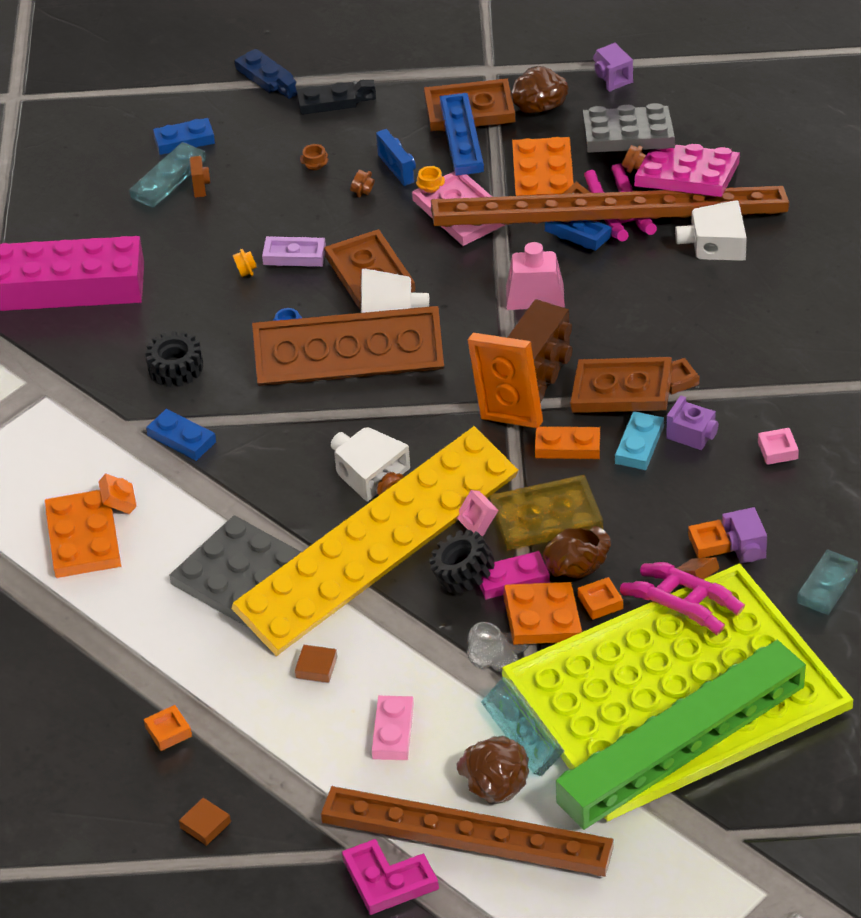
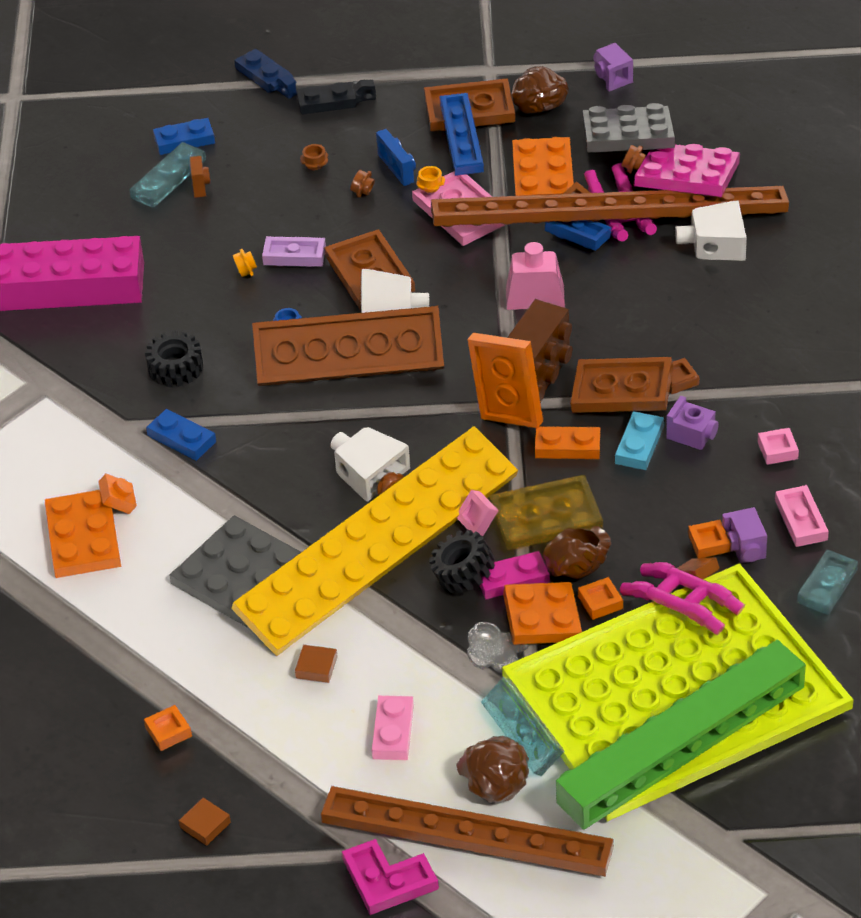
(801, 516): none -> bright pink plate

